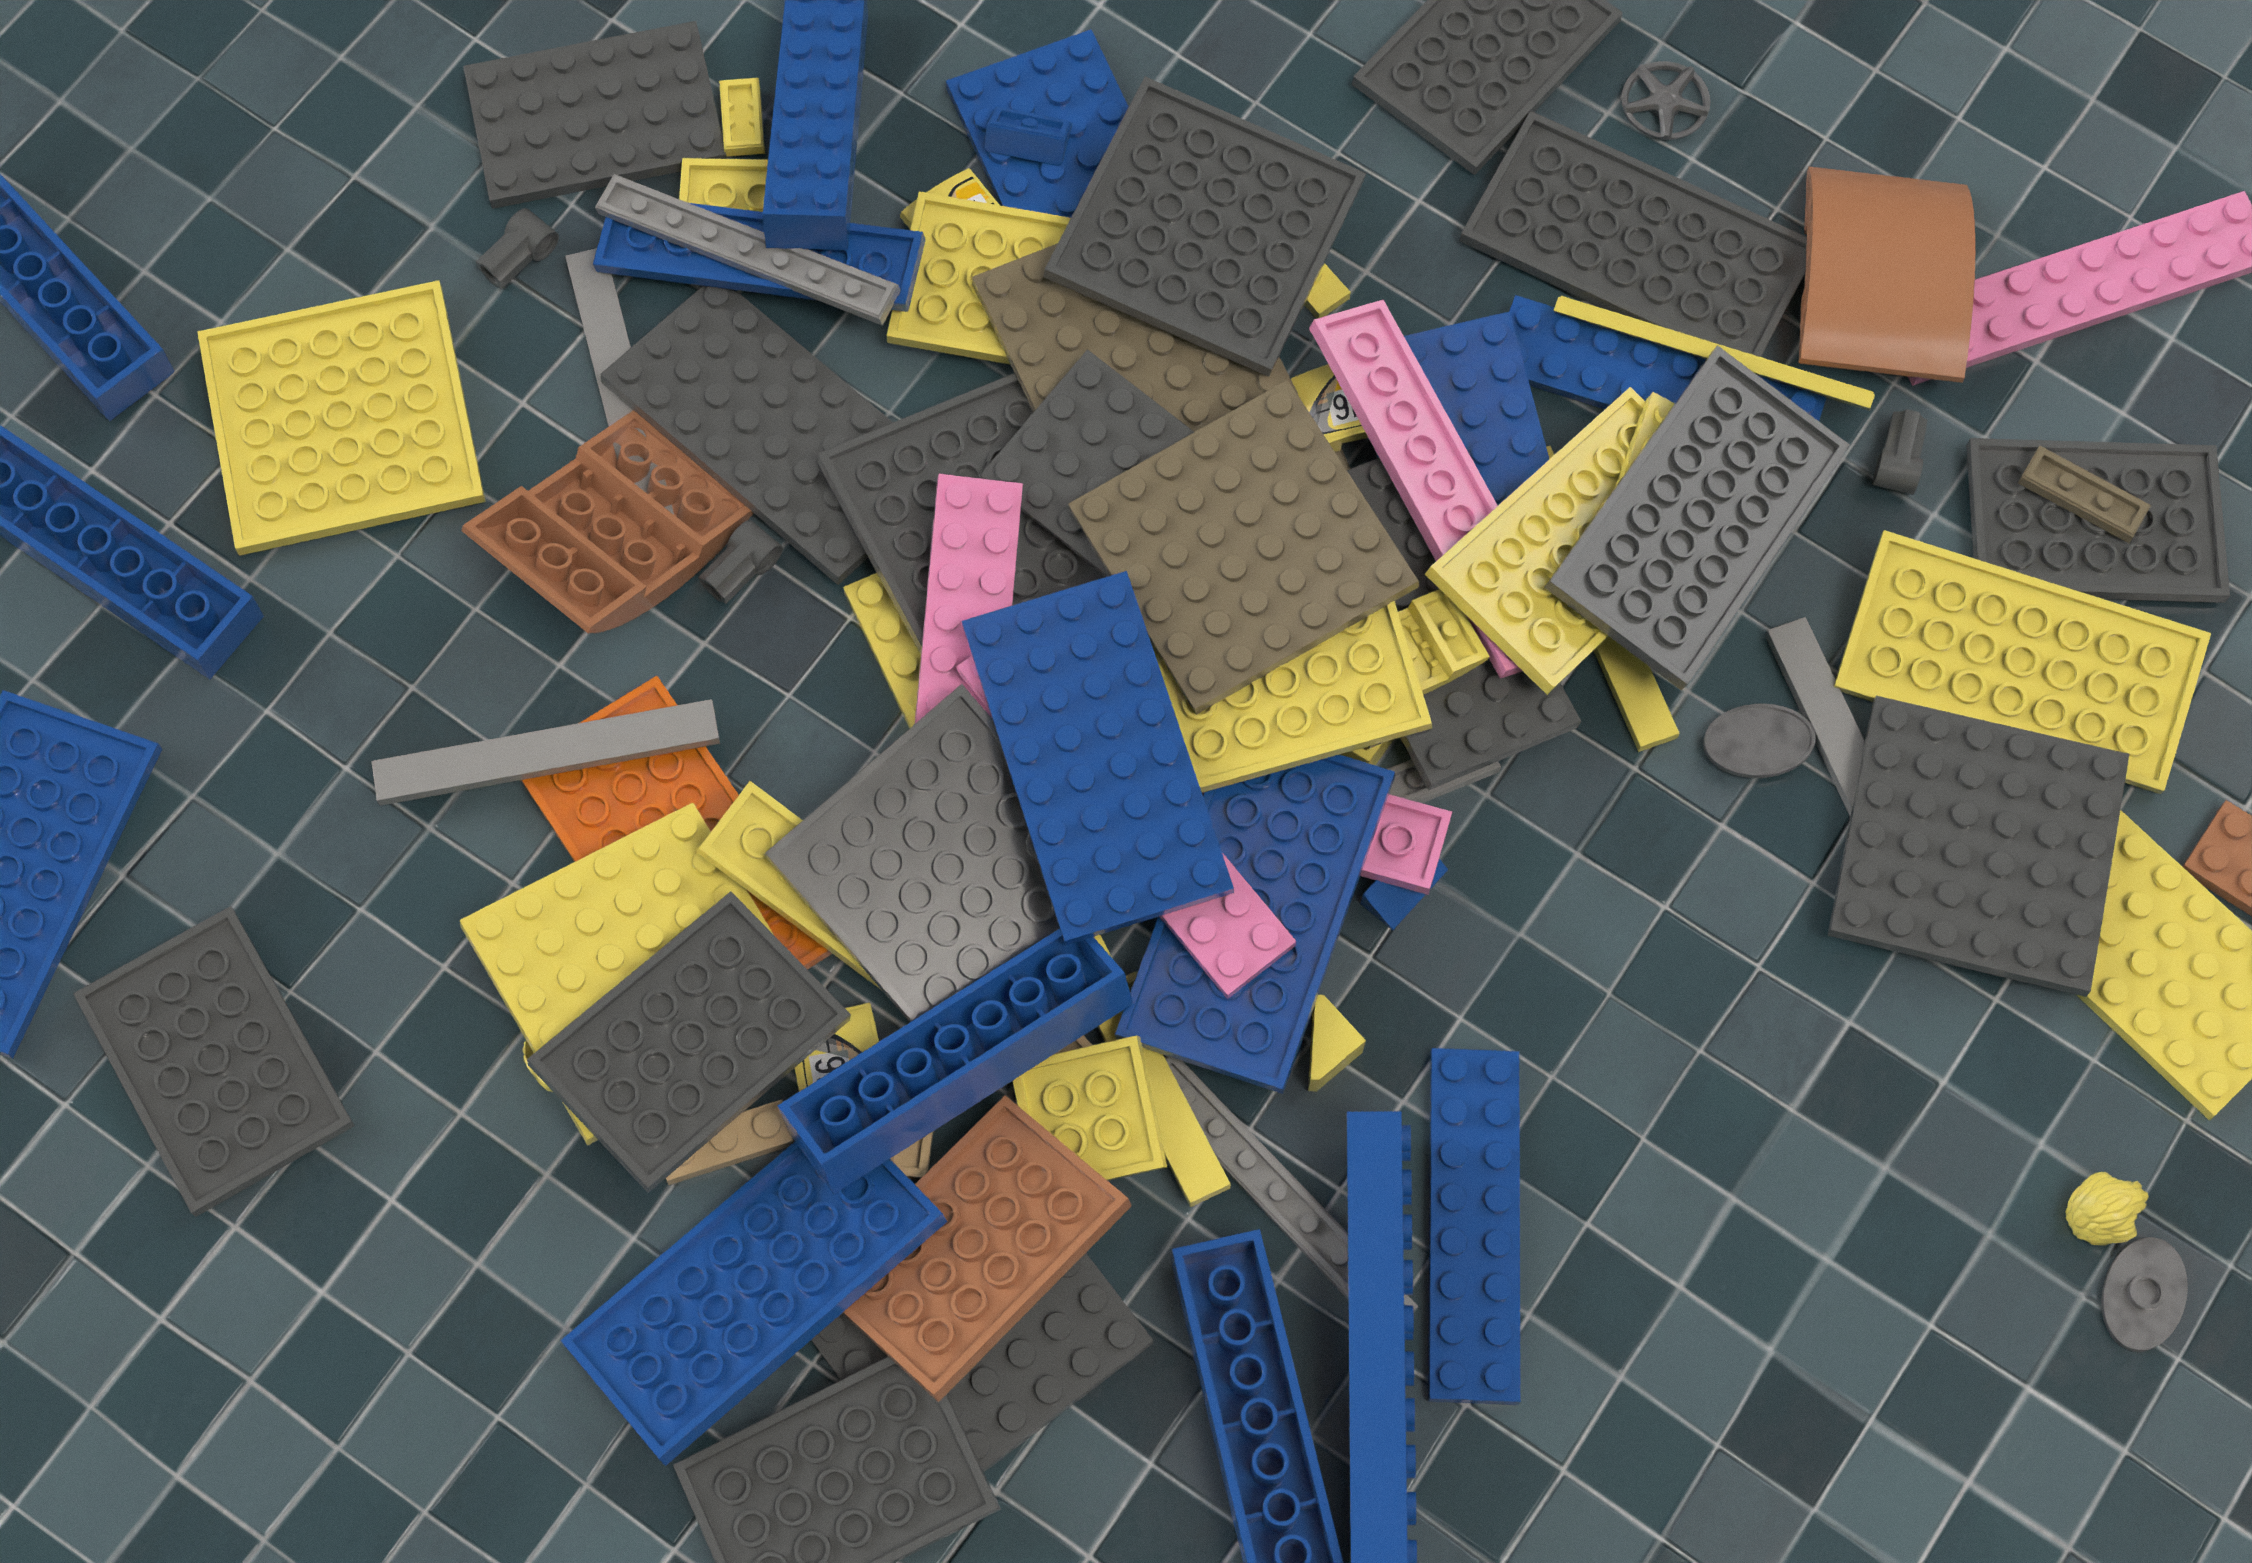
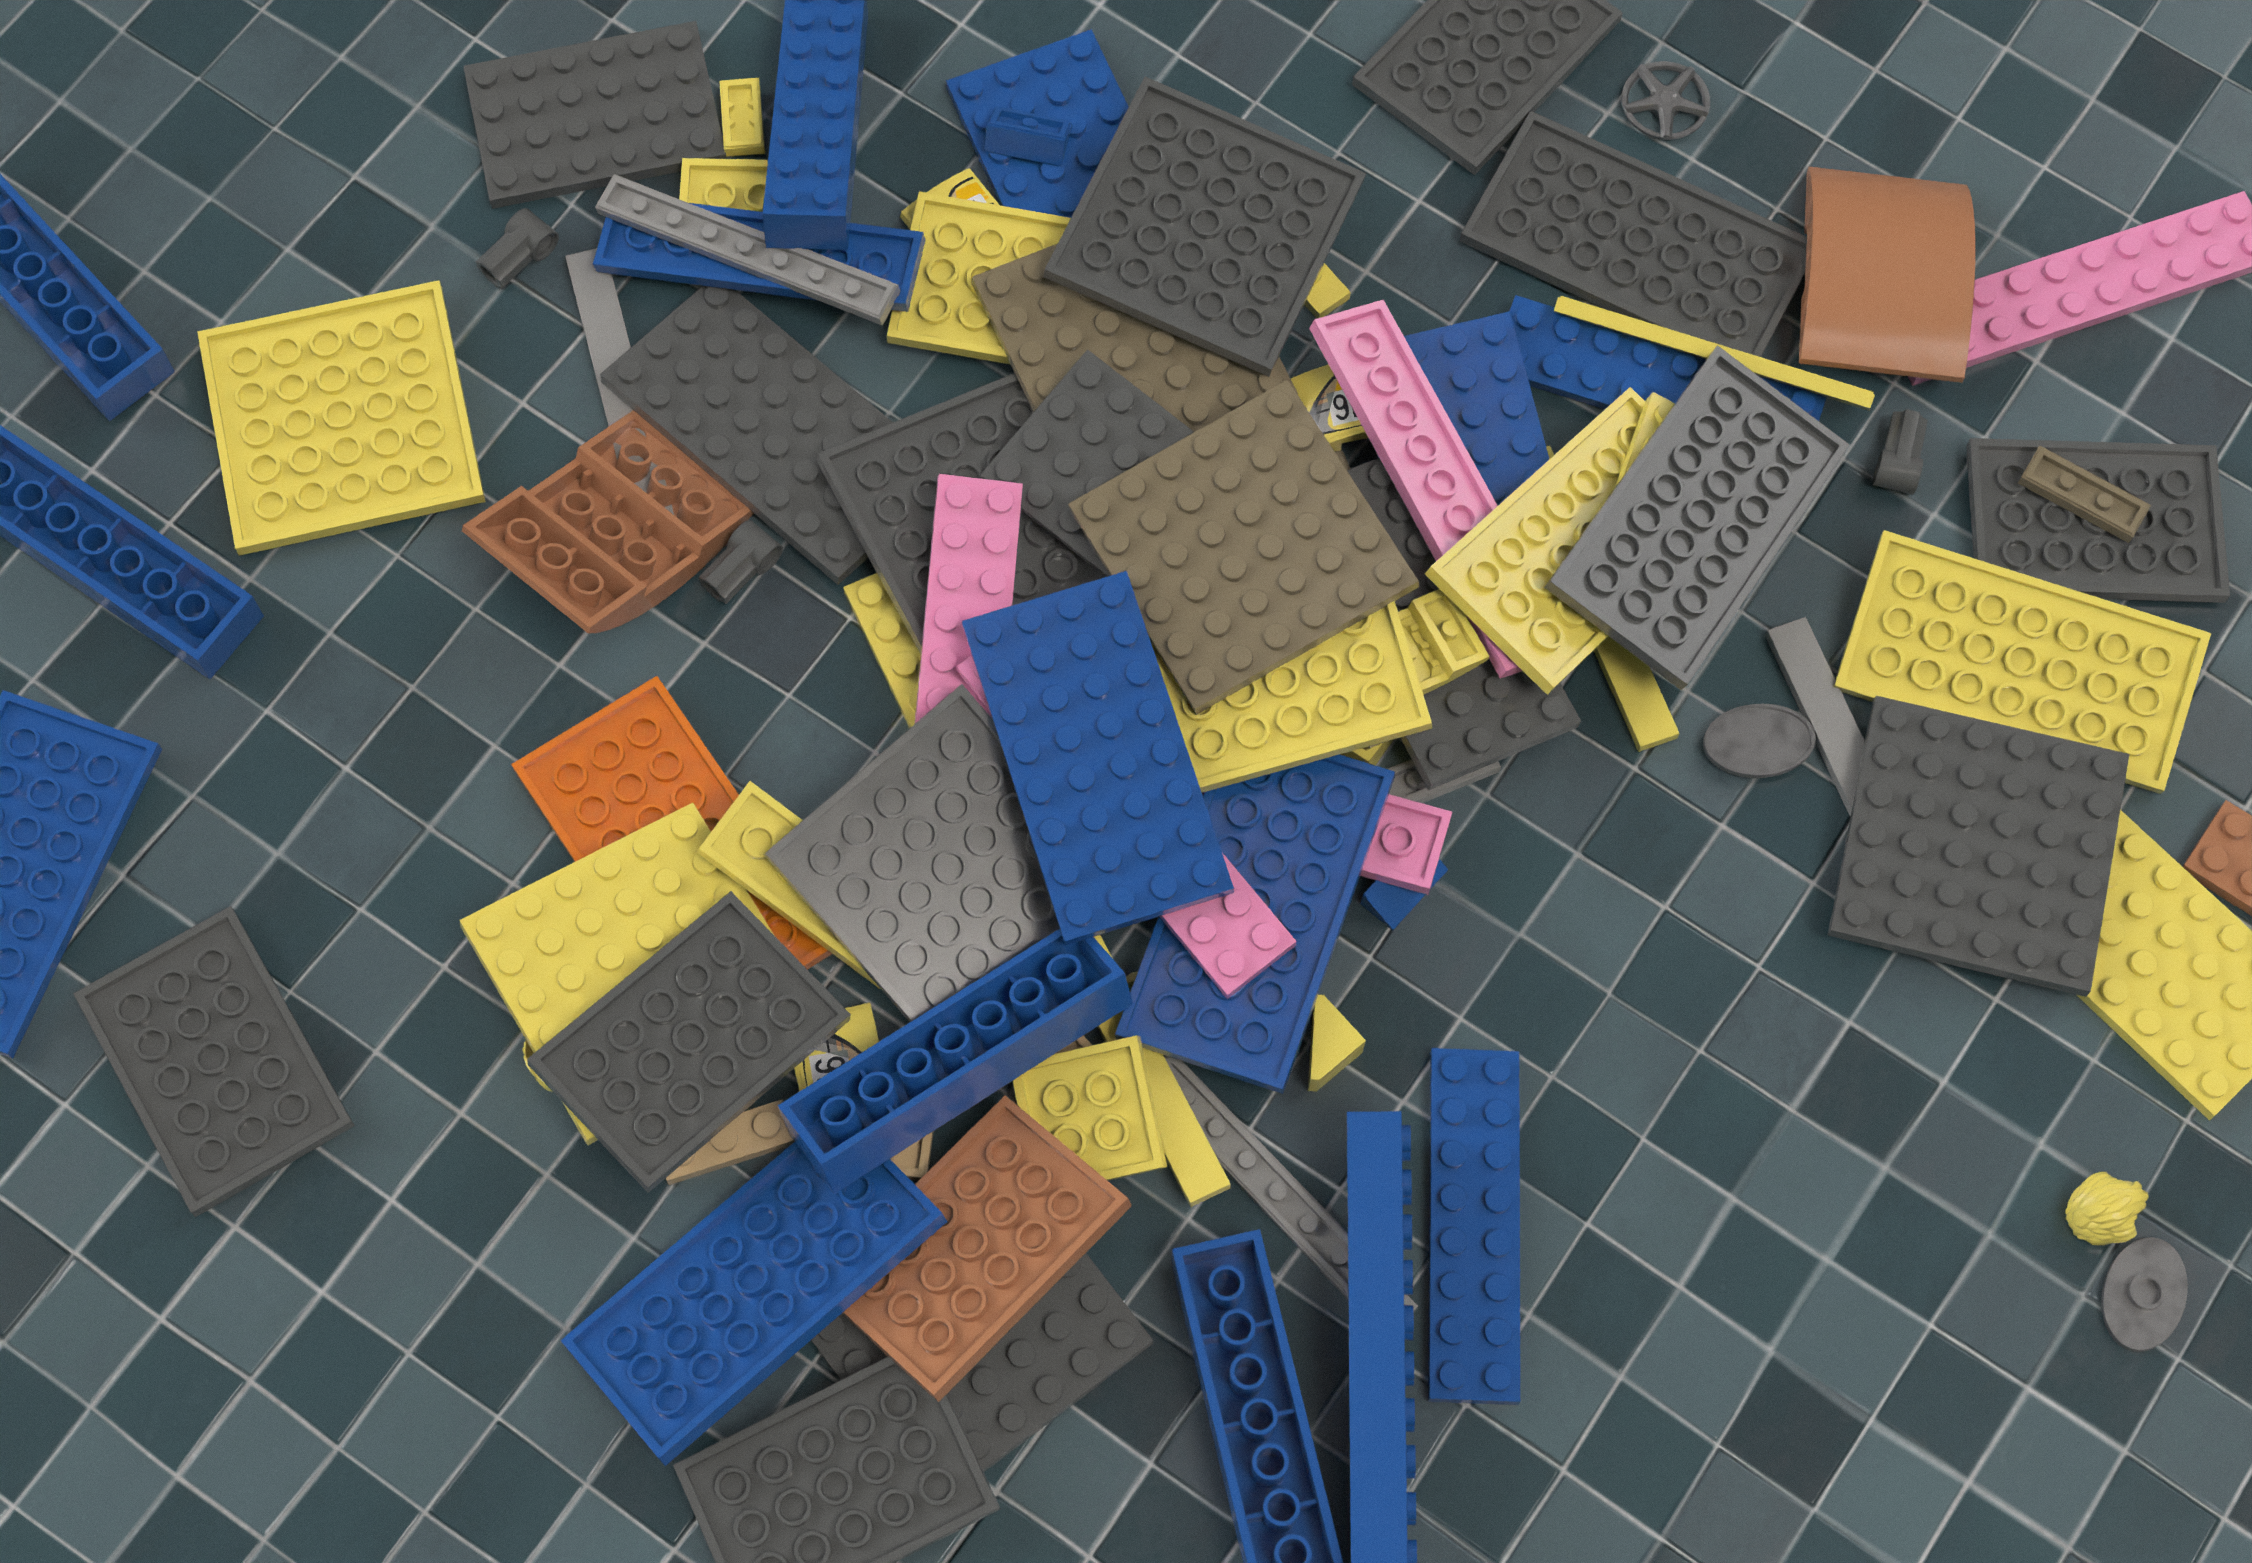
(545, 752): light grey tile -> none

